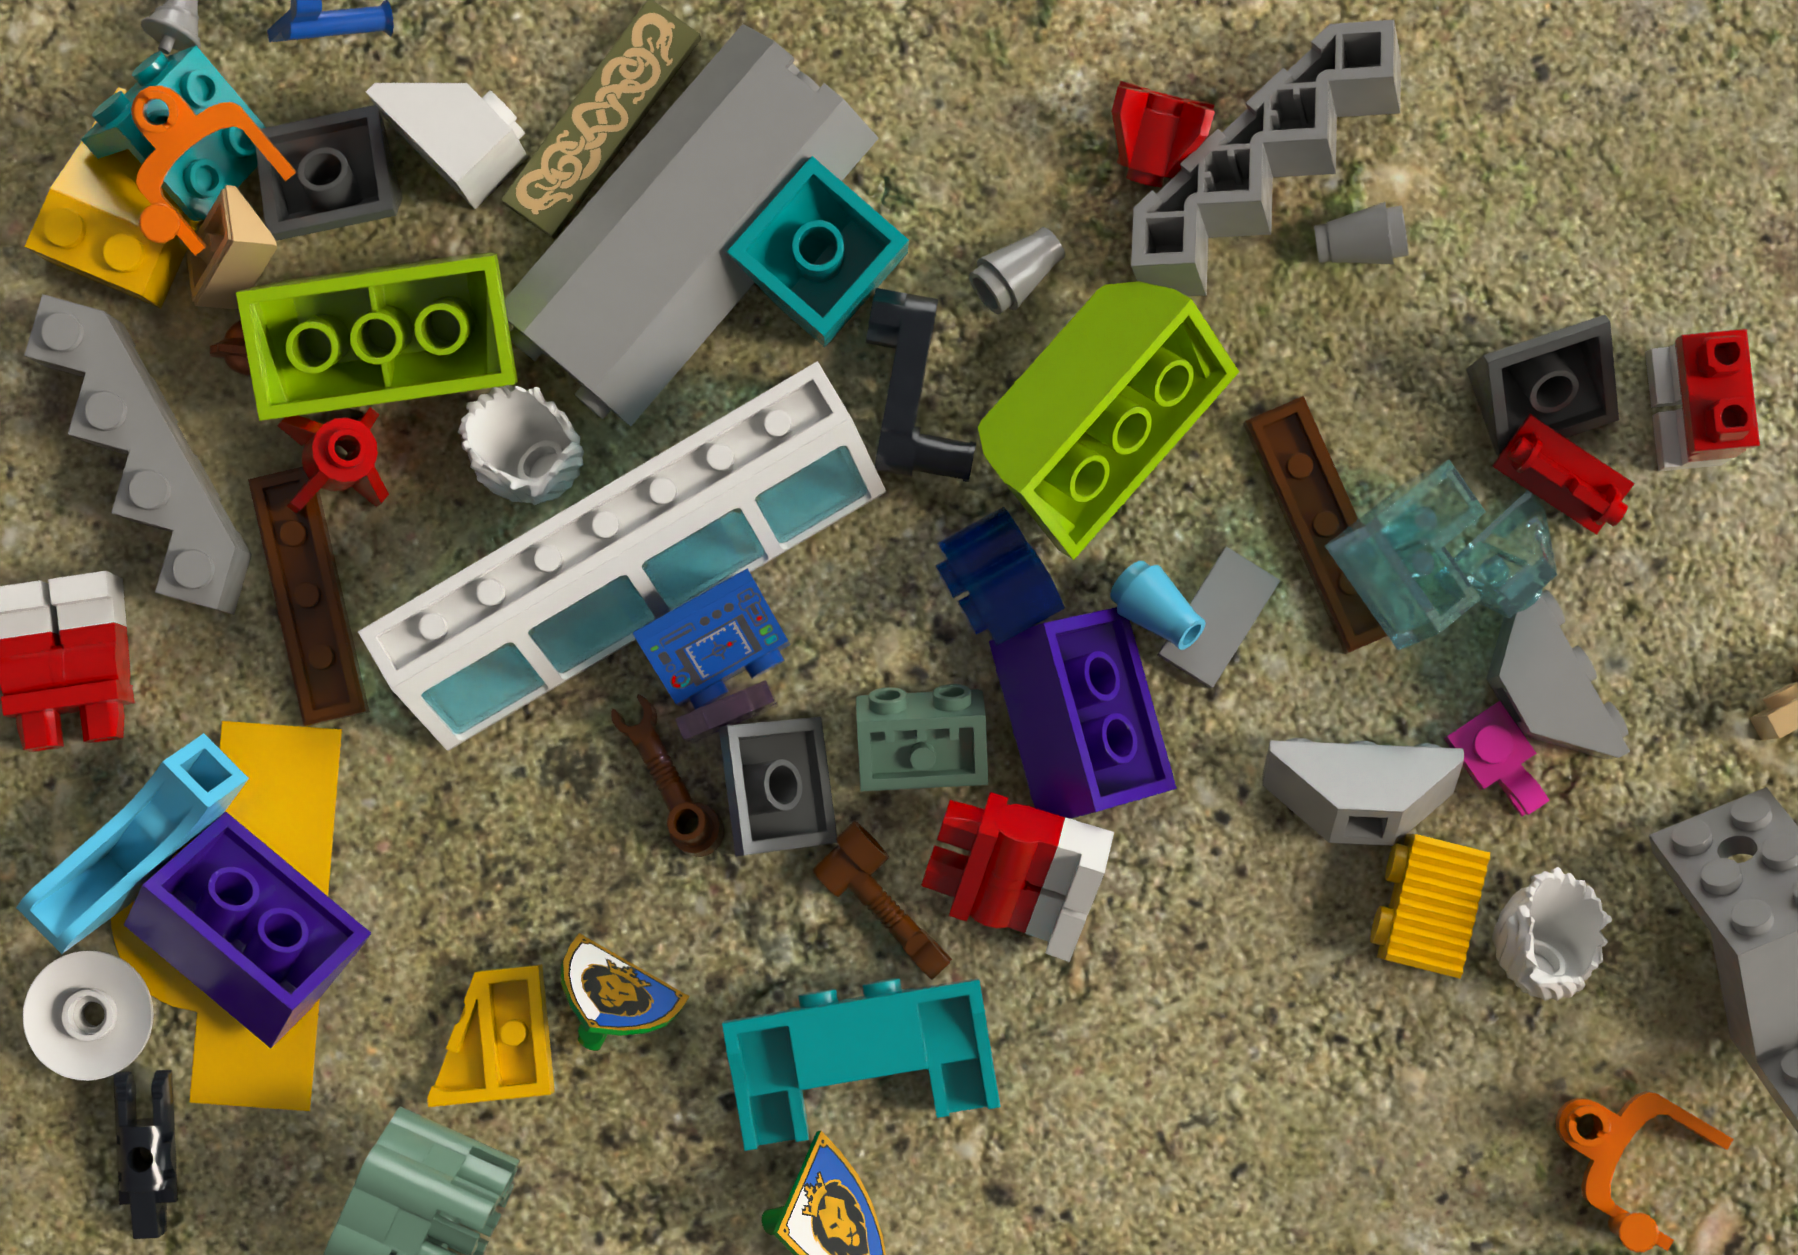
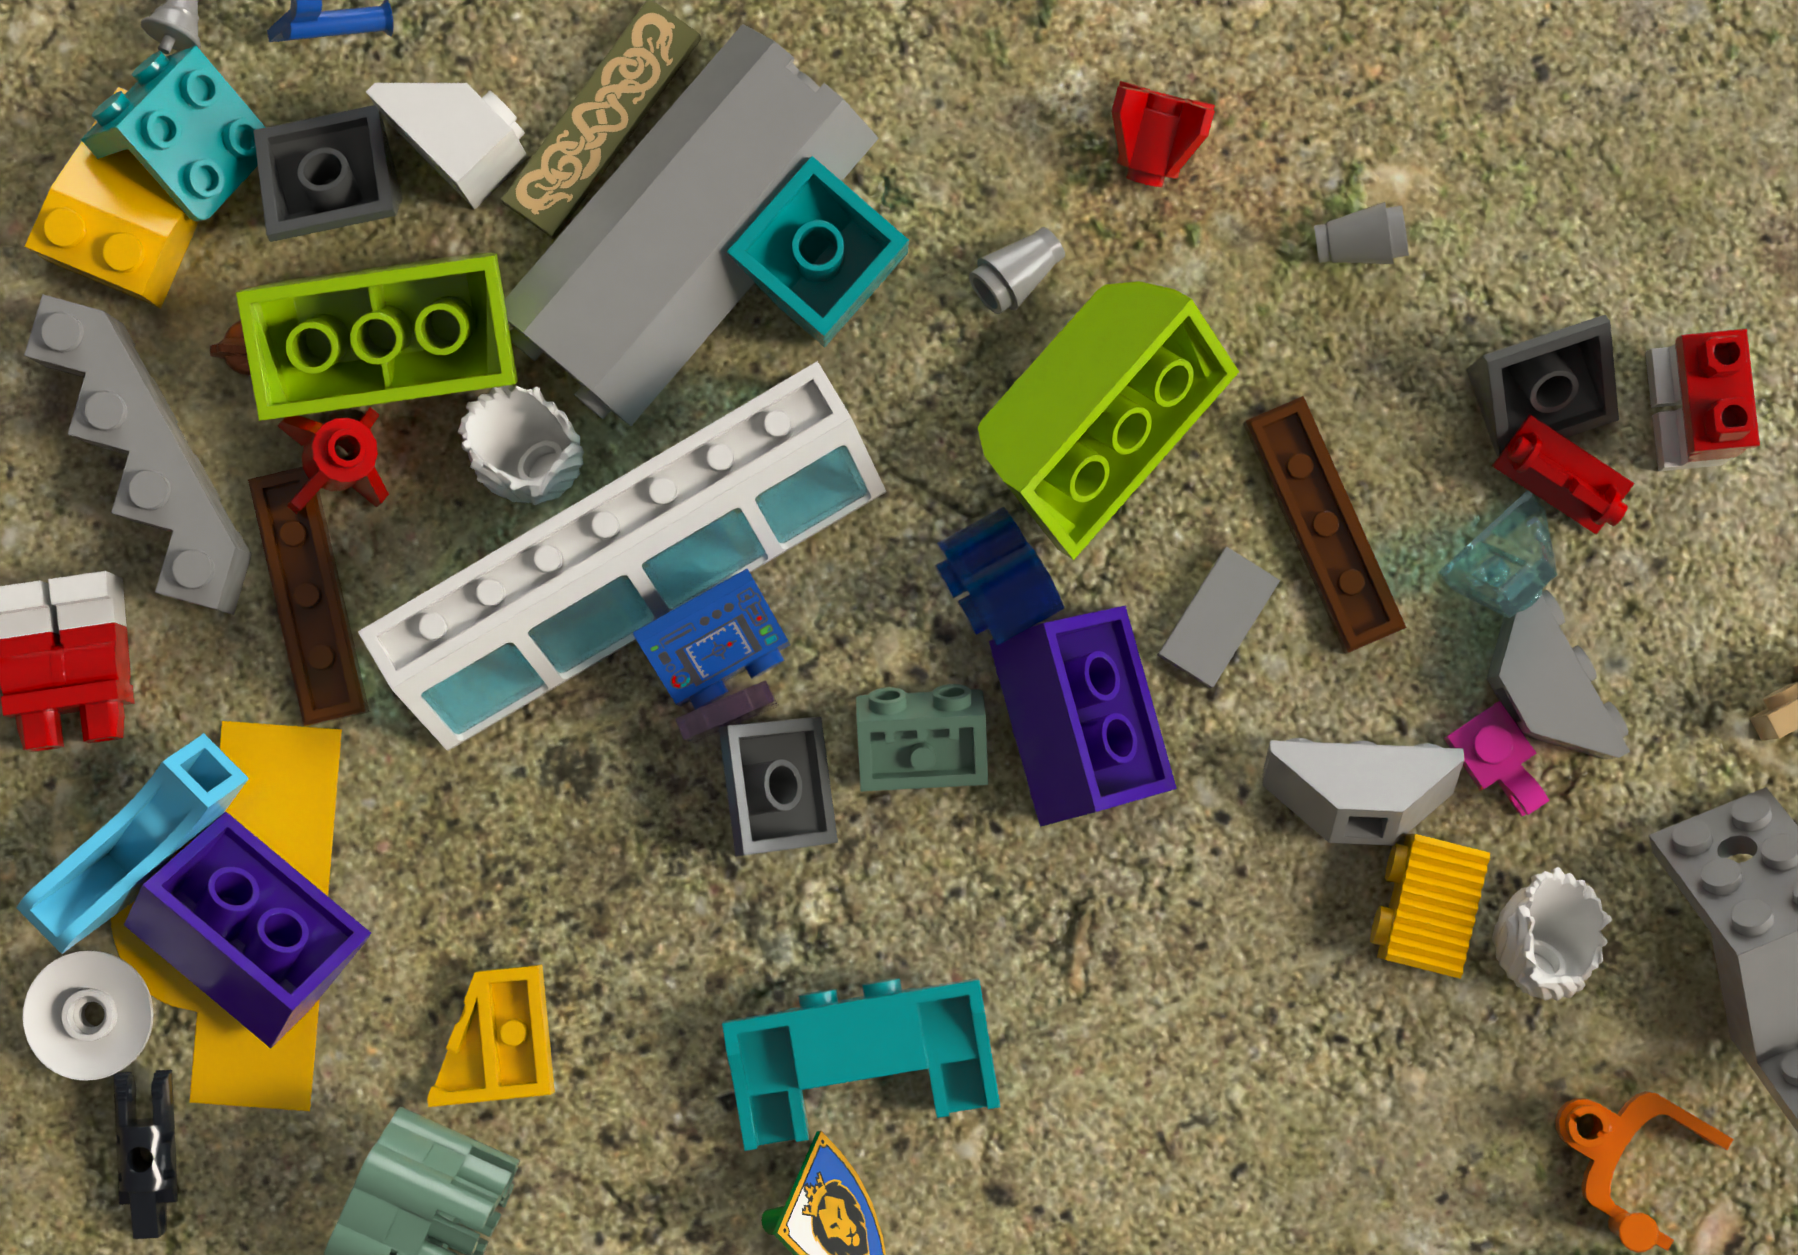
(171, 140): orange piece -> none
(235, 252): tan slope -> none
(614, 994): shield -> none
(682, 807): reddish brown brick -> none
(851, 868): reddish brown brick -> none
(907, 325): black beam -> none
(1020, 869): red hips -> none
(1154, 602): medium azure cone -> none
(1280, 134): light grey brick -> none
(1401, 560): clear light blue brick -> none

